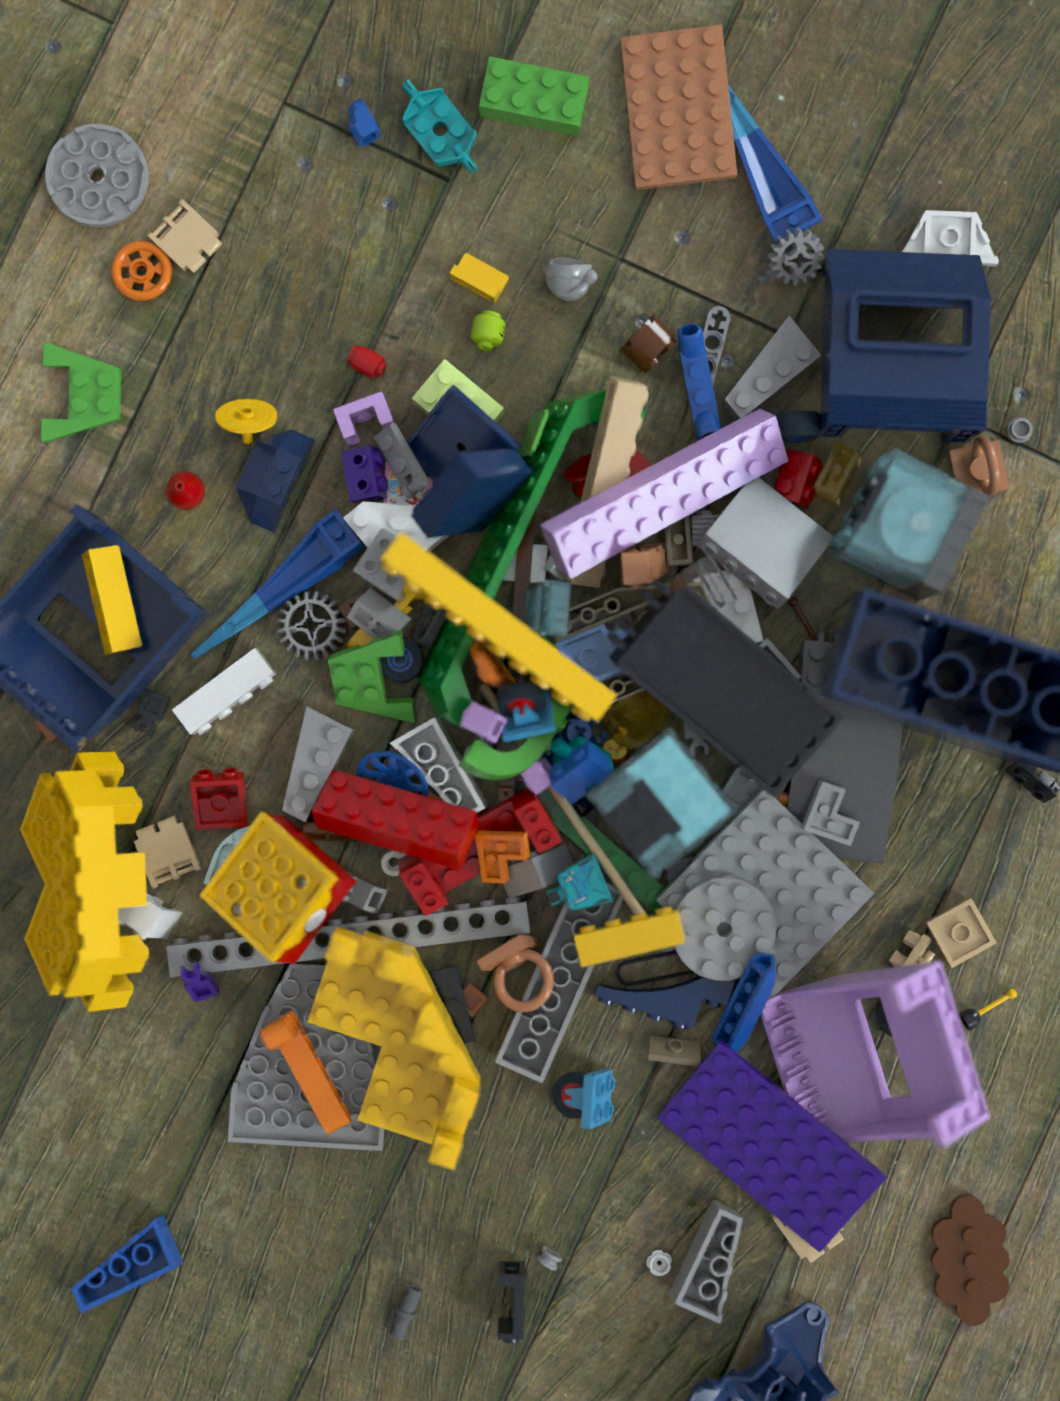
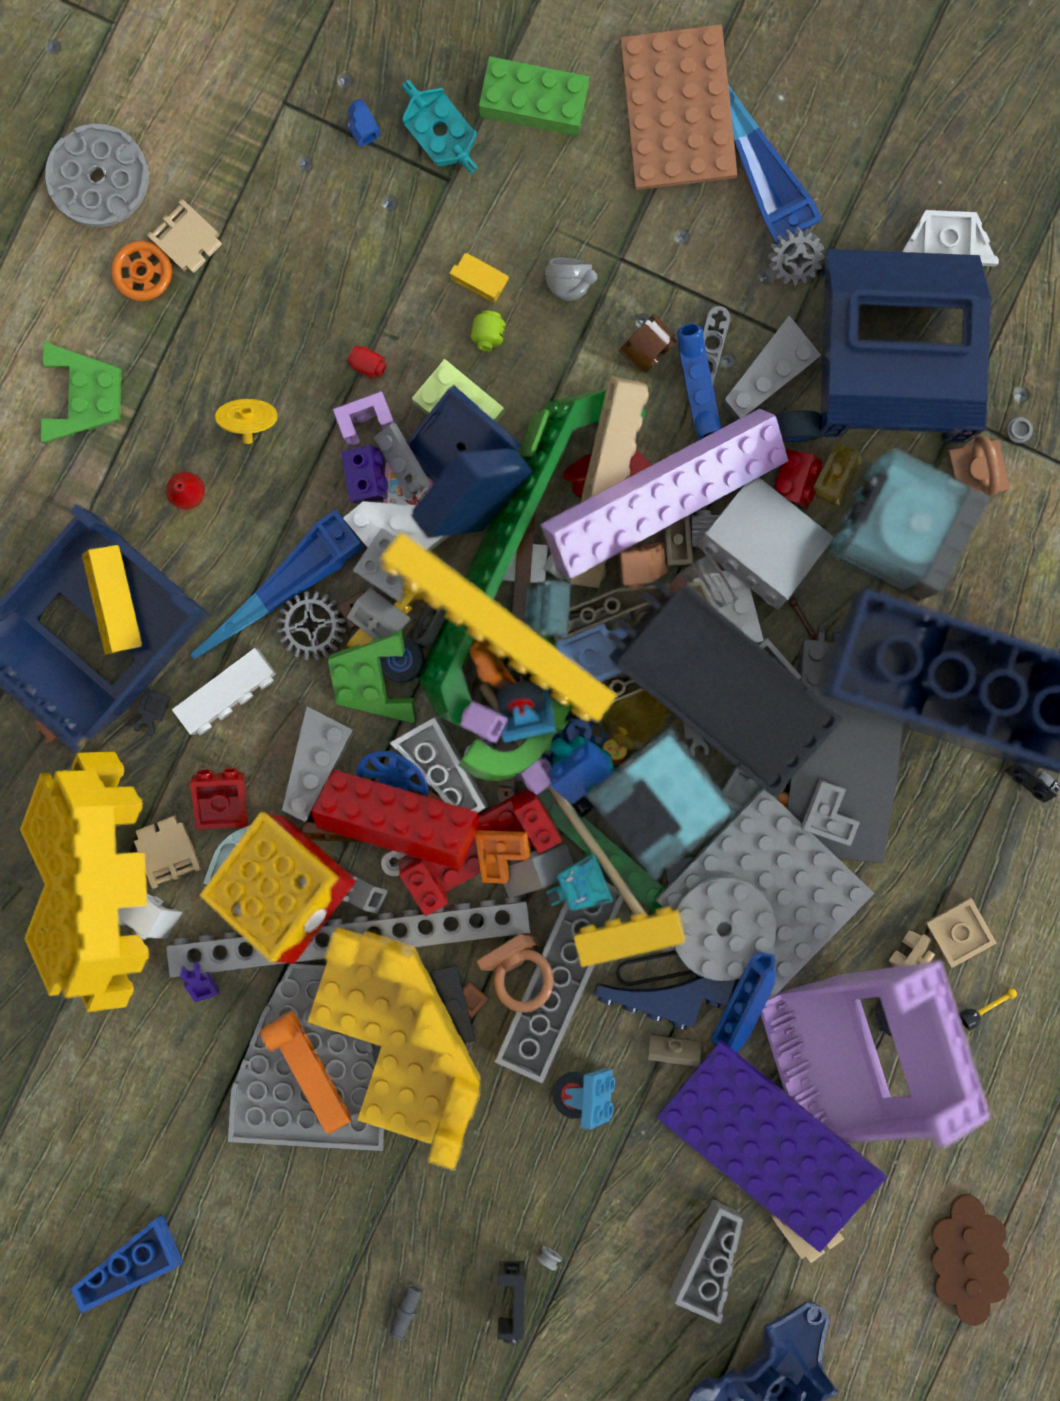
(272, 475): dark blue wedge -> none
(656, 1269): white plate -> none

